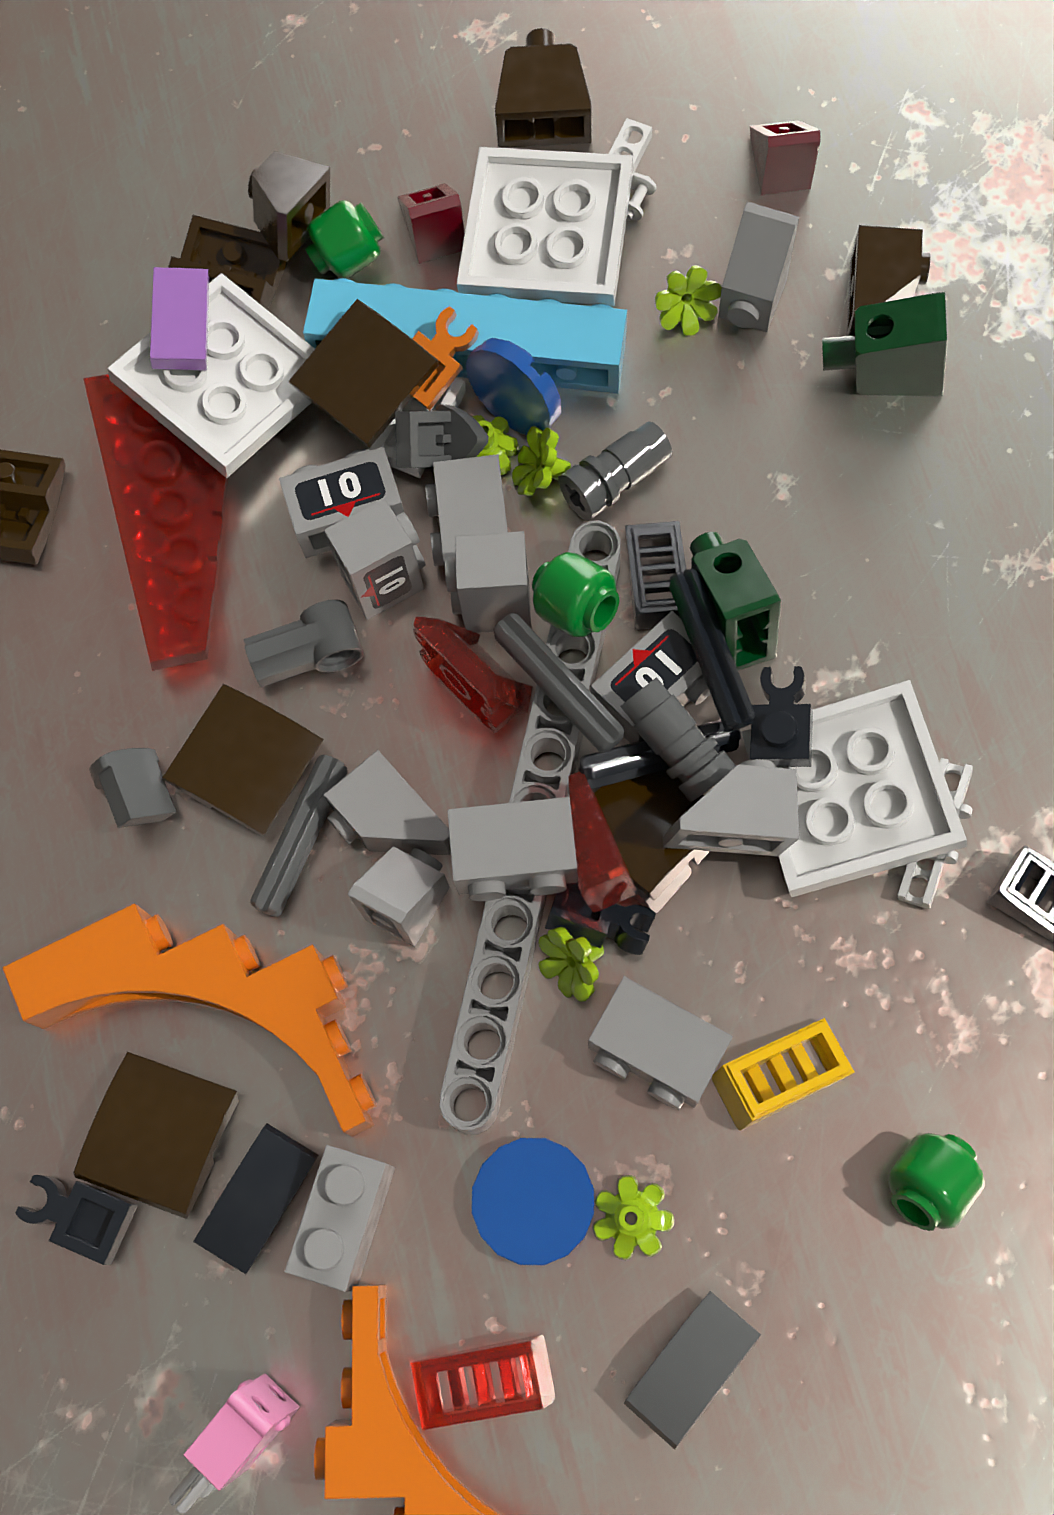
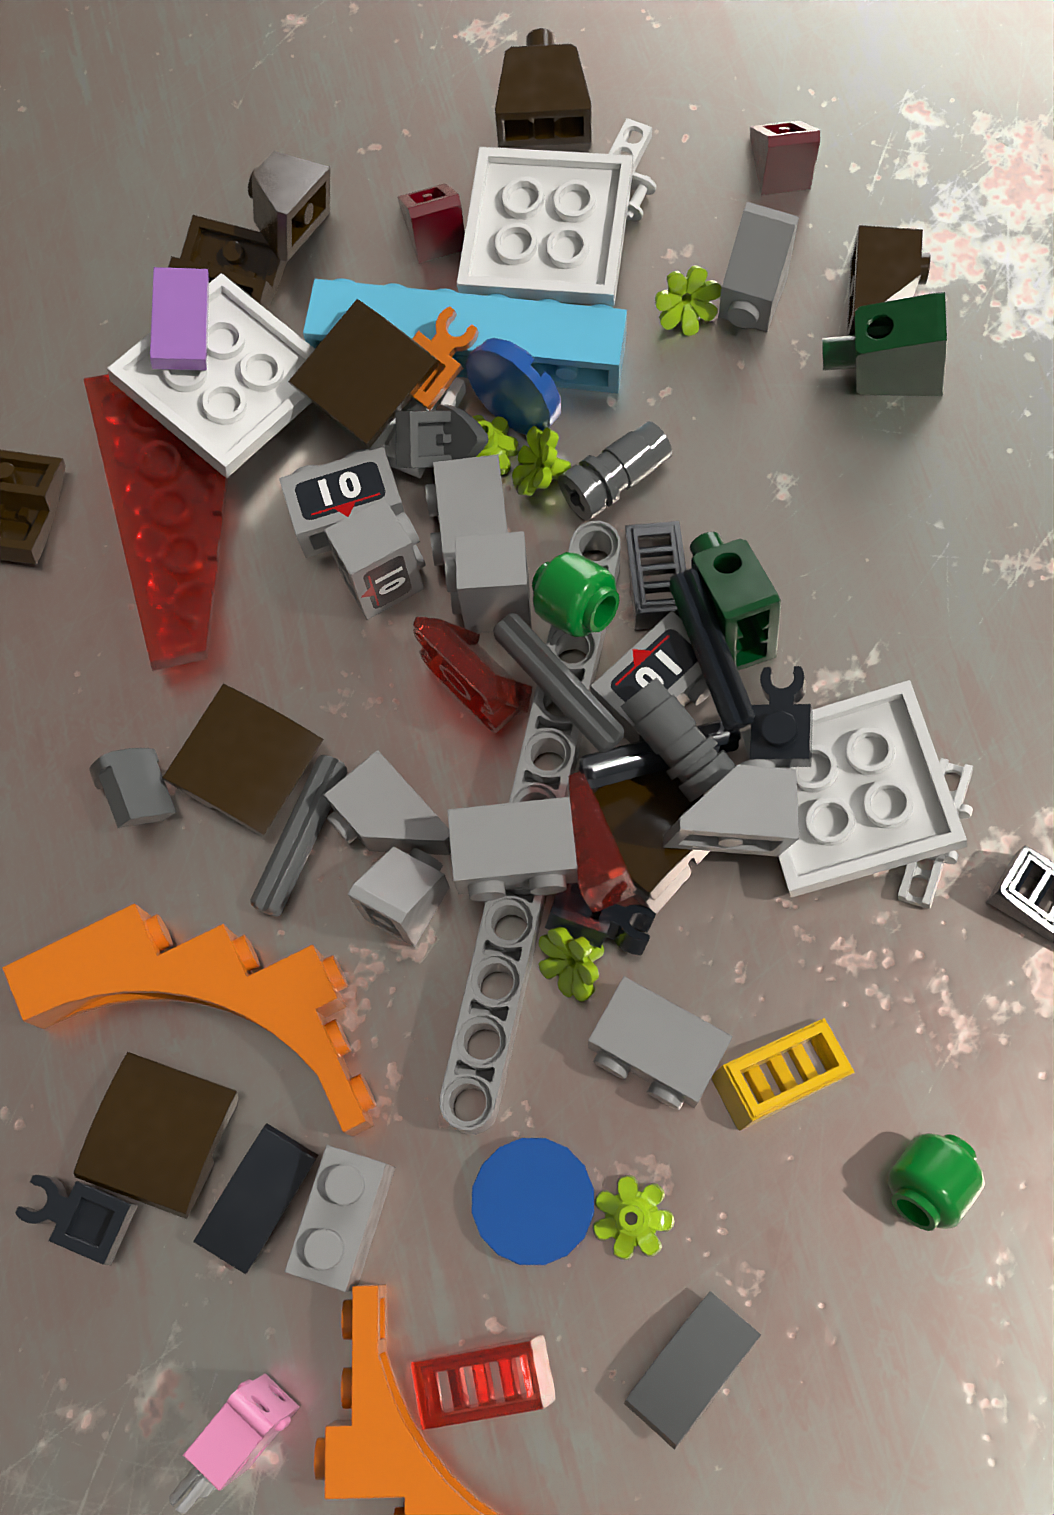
(319, 641): dark grey piece -> none
(343, 239): green head -> none

